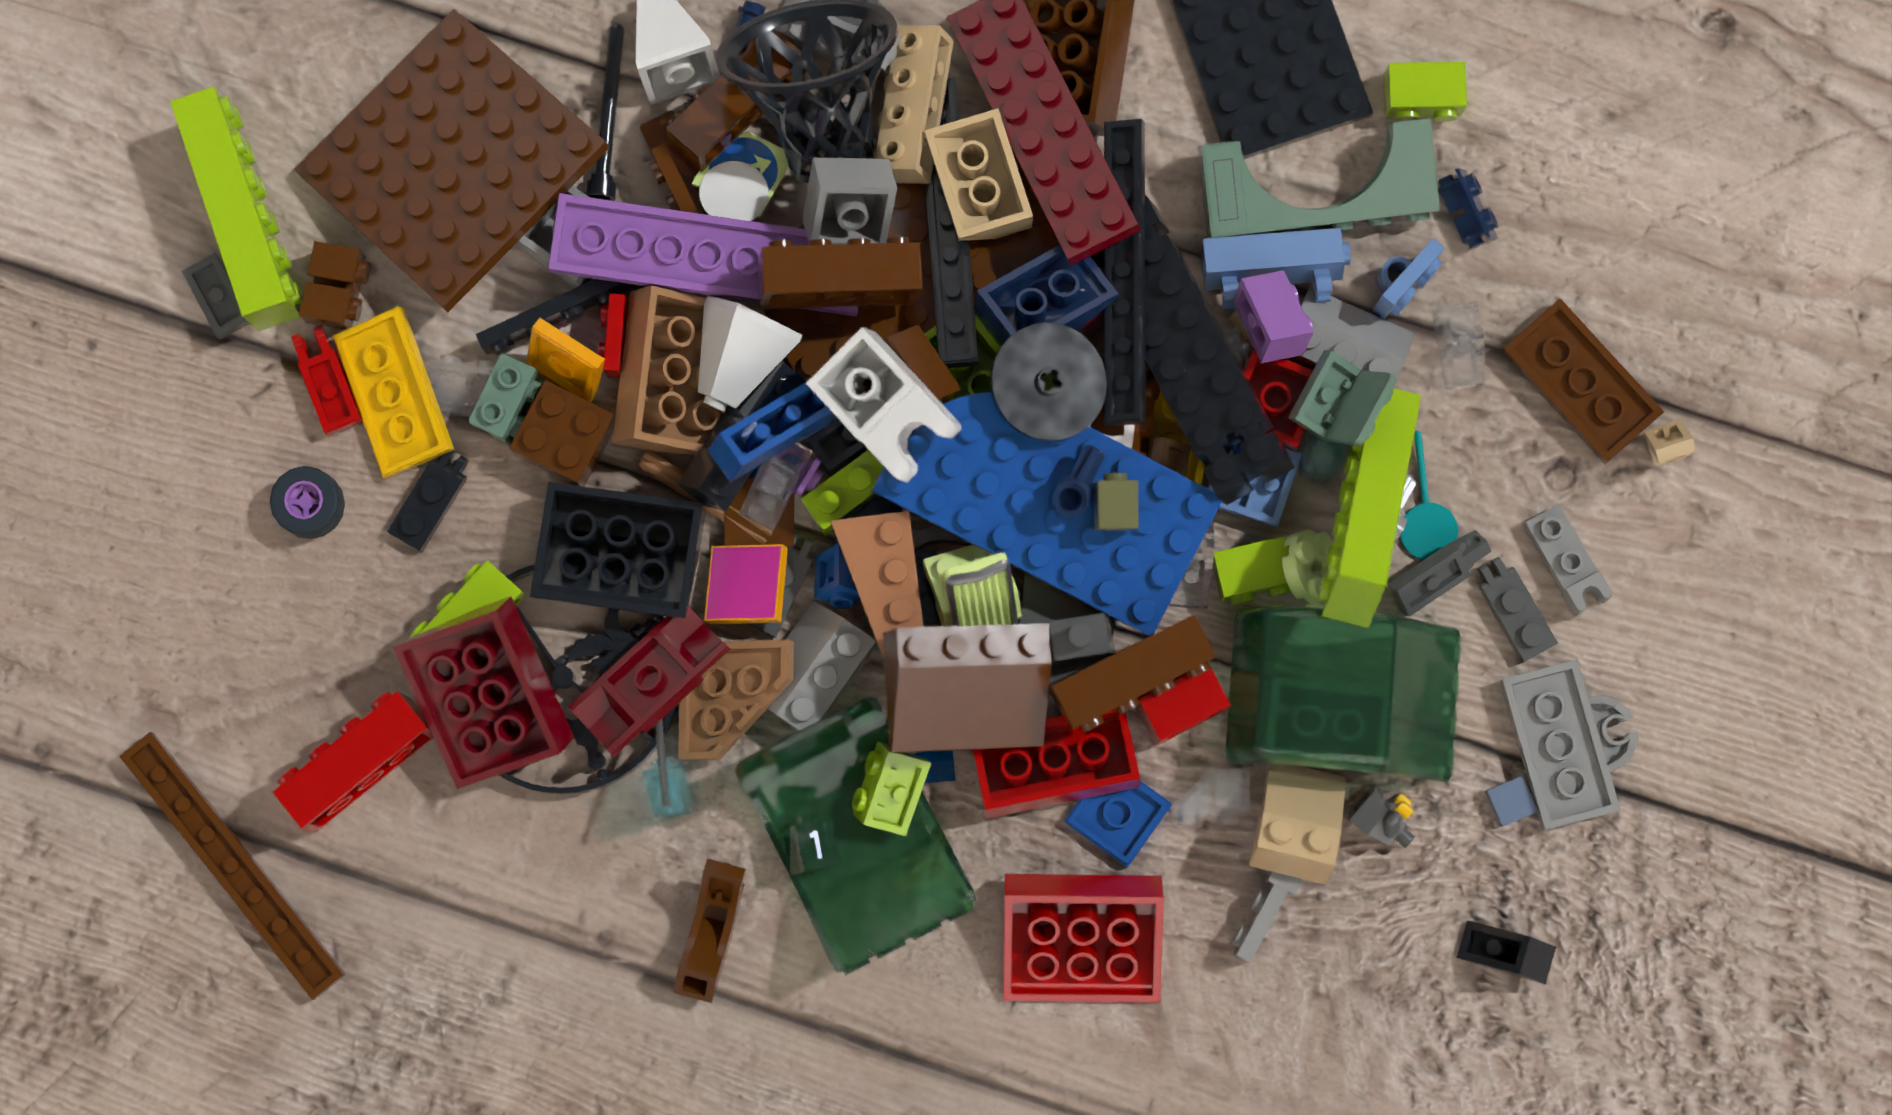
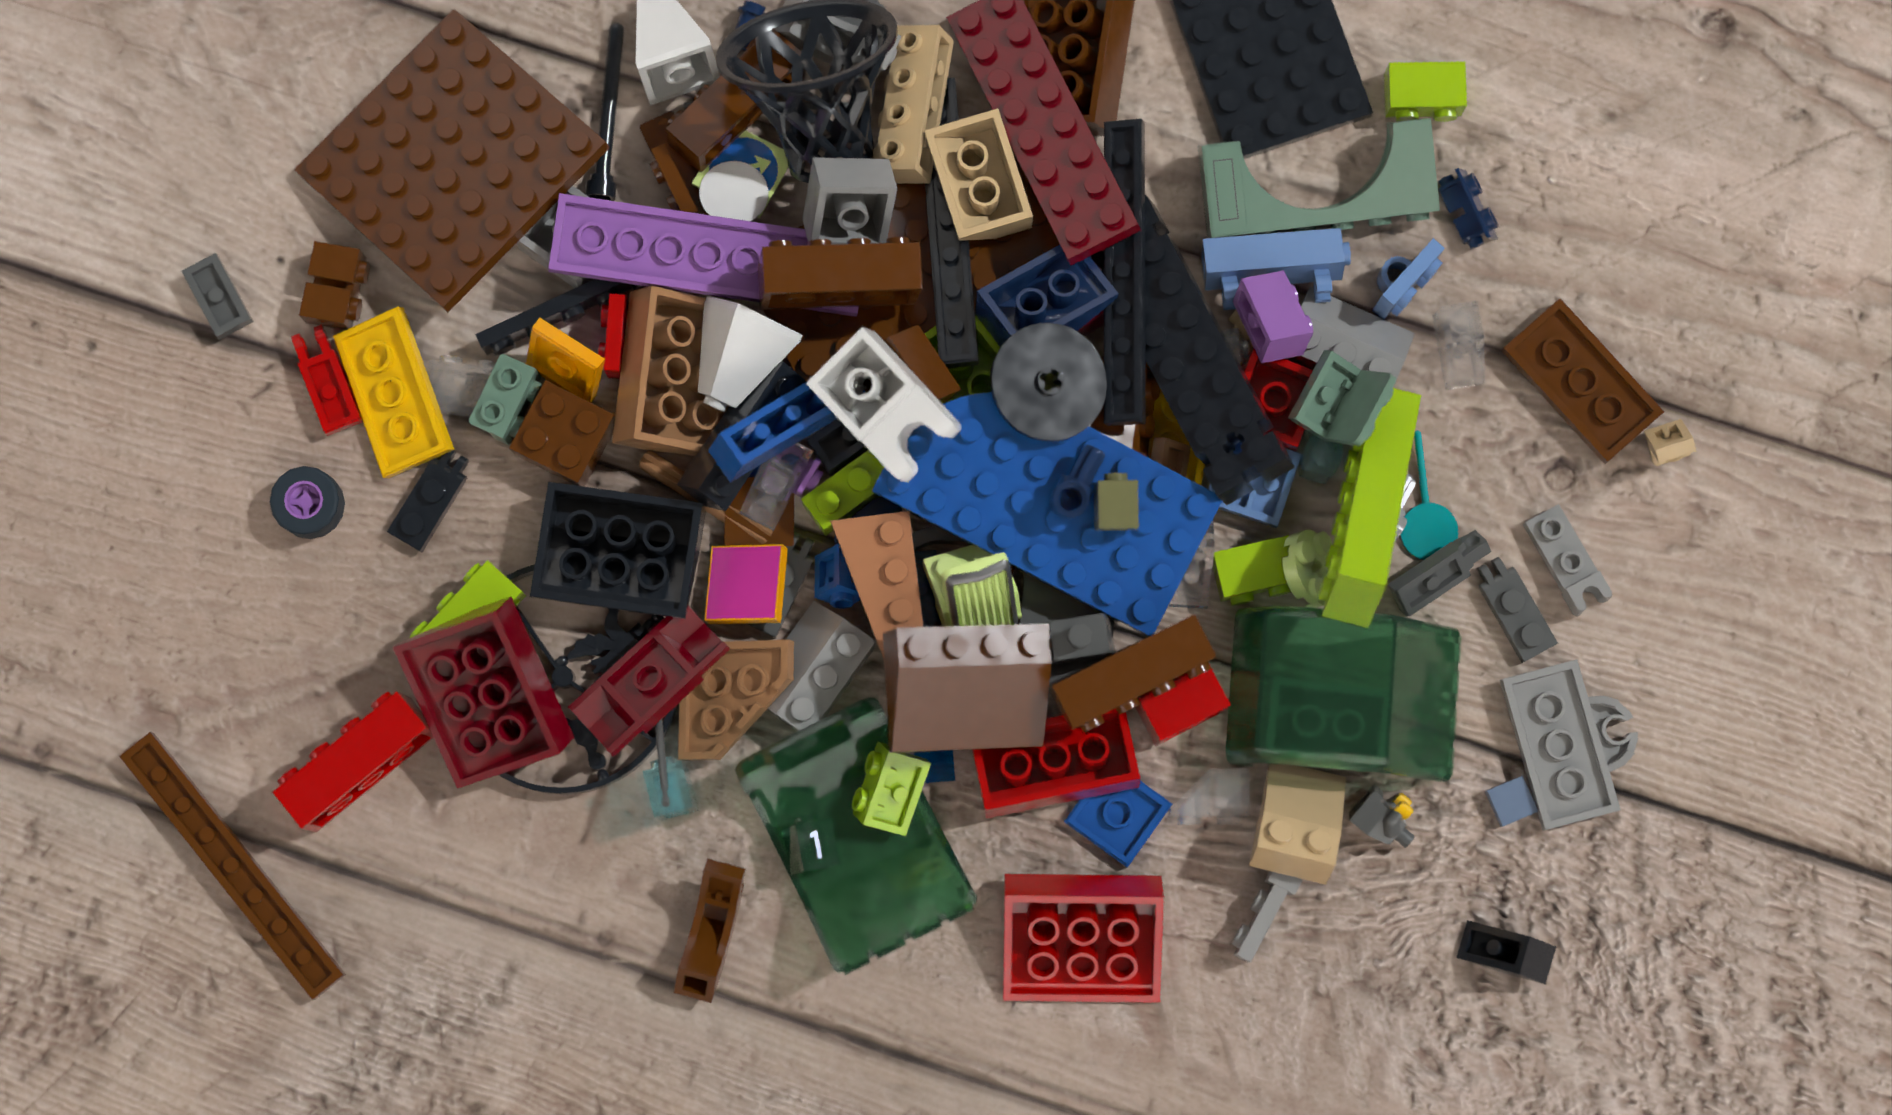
(237, 209): lime brick -> none

